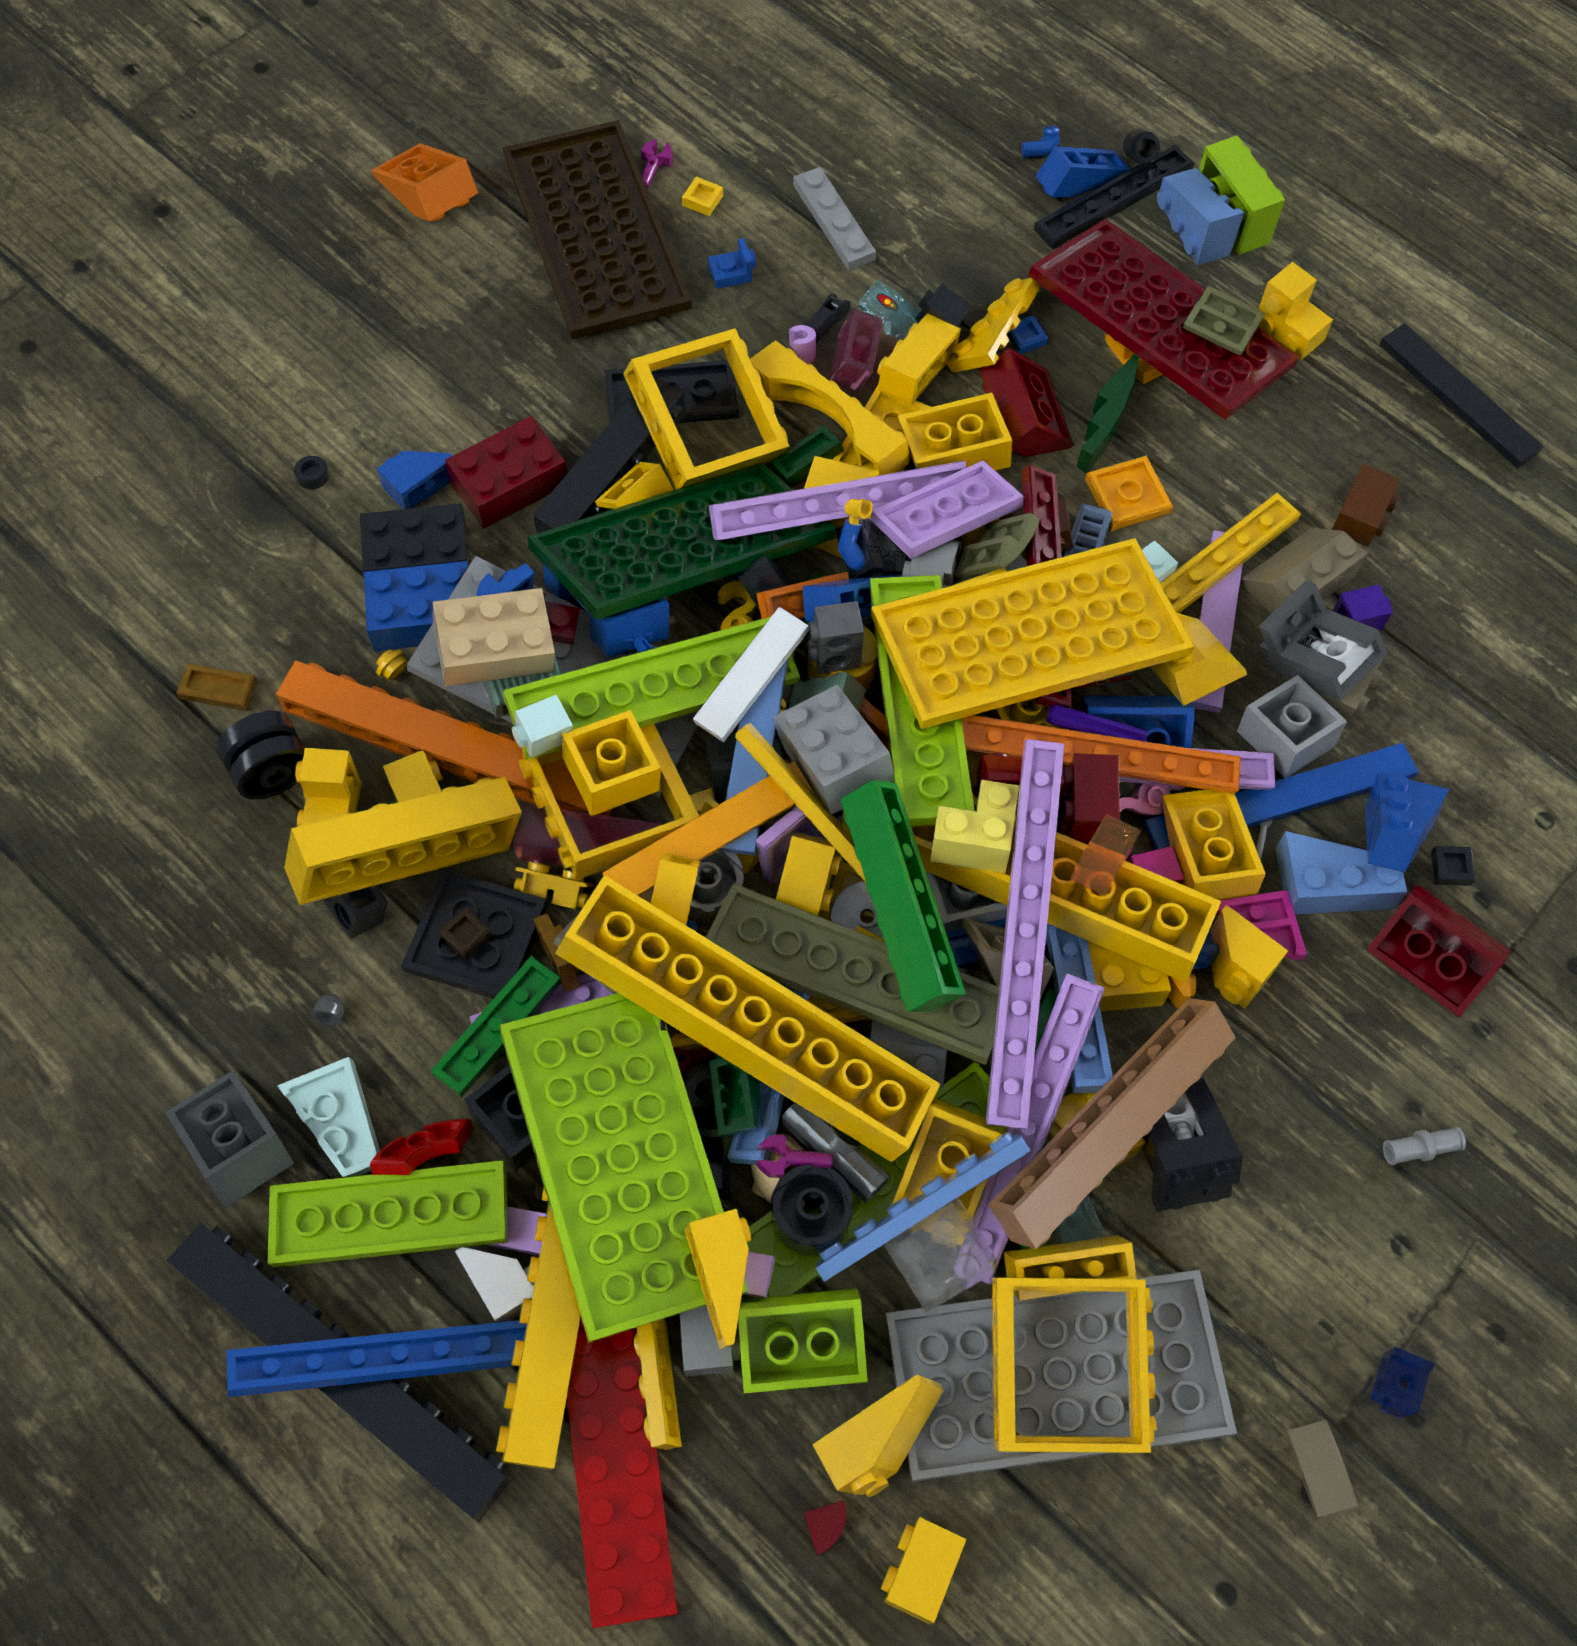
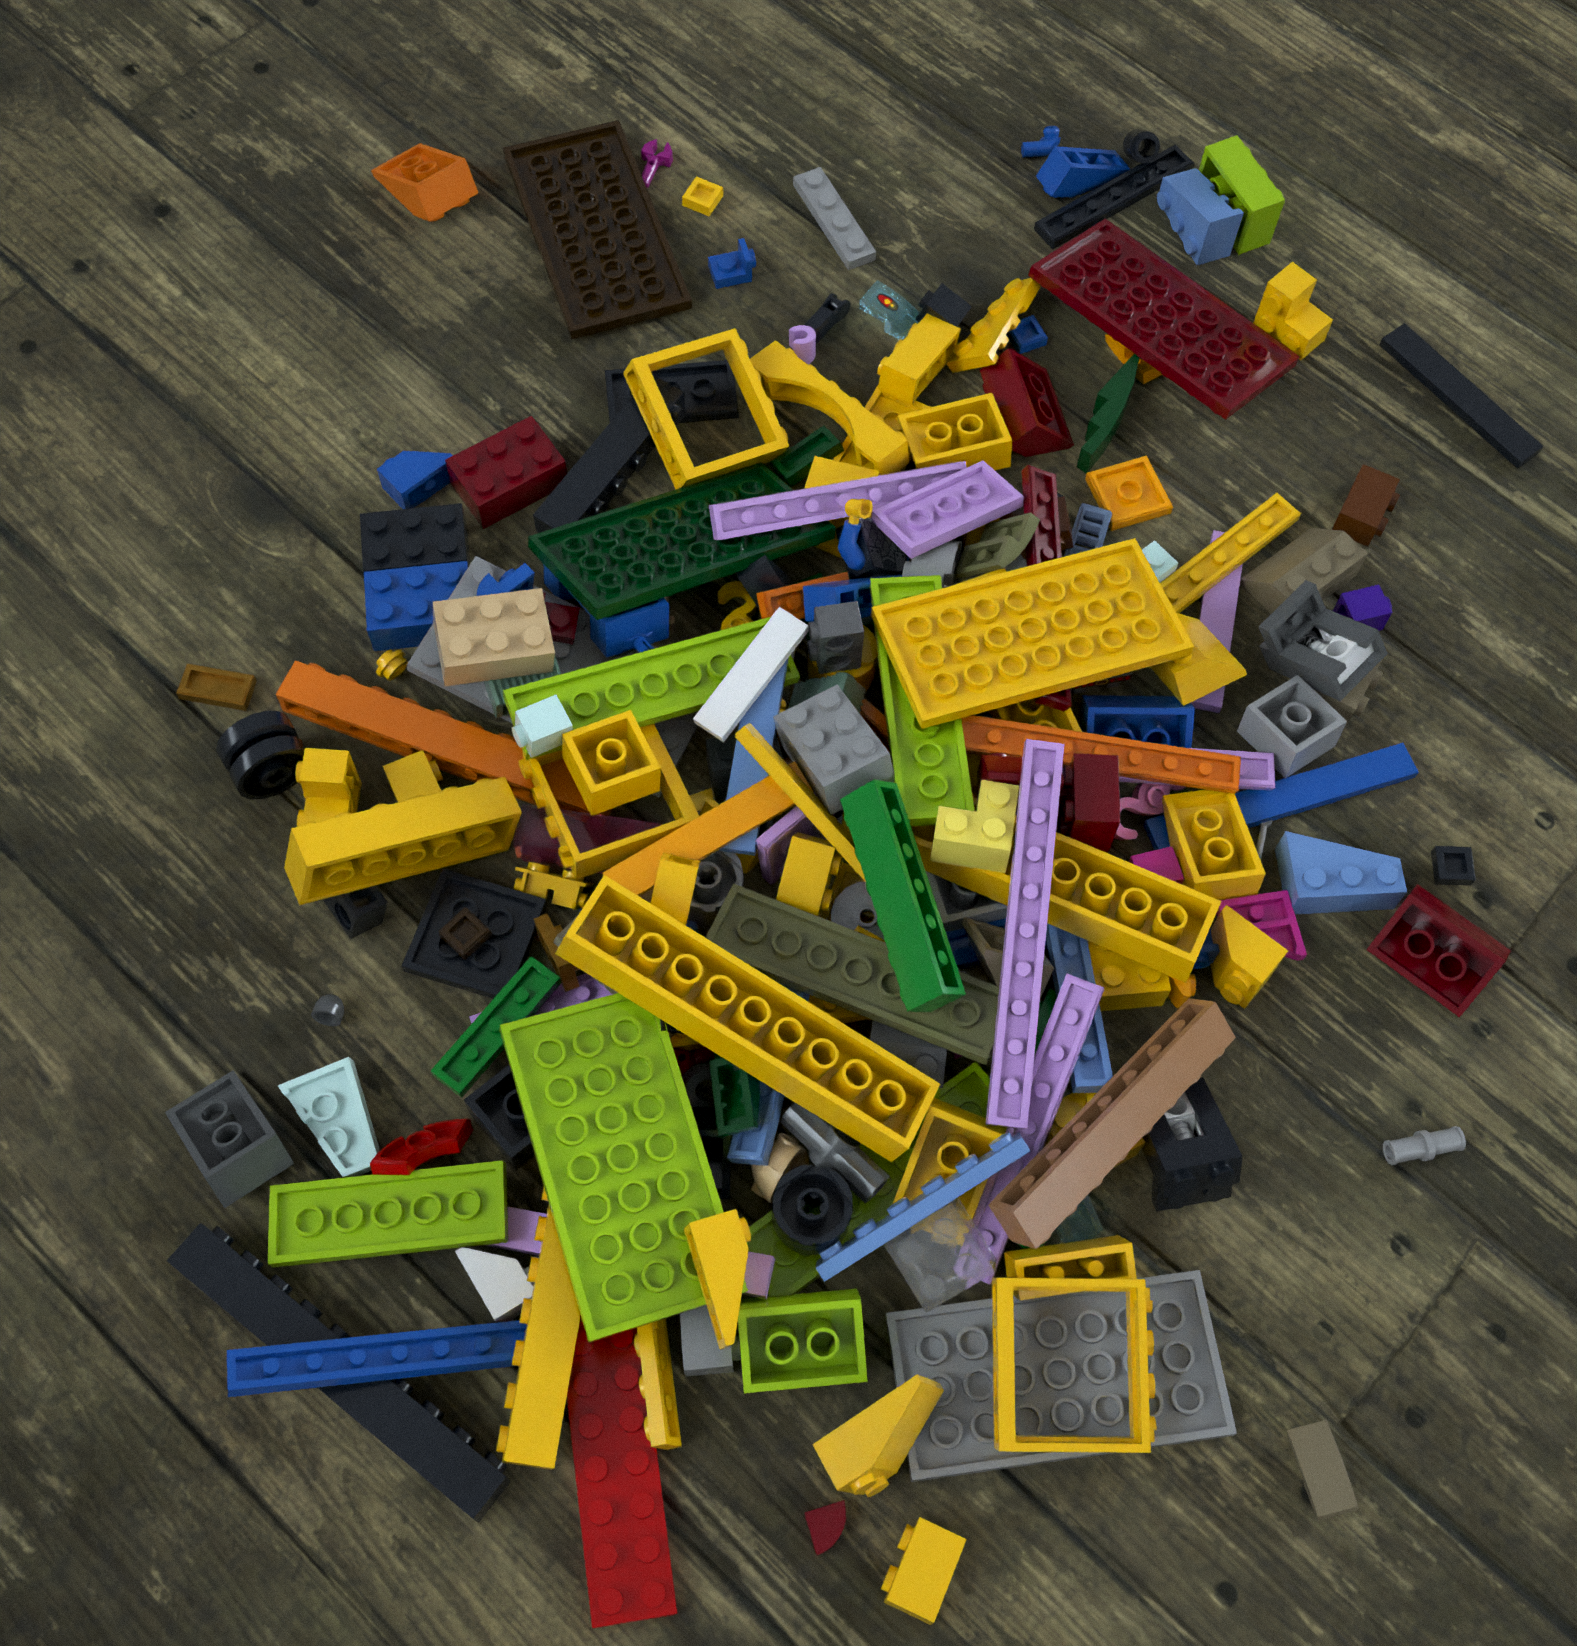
(311, 472): black tile -> none
(638, 484): yellow slope -> none
(789, 1157): magenta bar -> none
(856, 349): clear pink brick -> none
(1088, 723): dark purple axle -> none
(1105, 855): clear orange slope -> none
(1224, 320): olive slope -> none
(1387, 1389): clear blue brick -> none
(1399, 819): blue wedge -> none

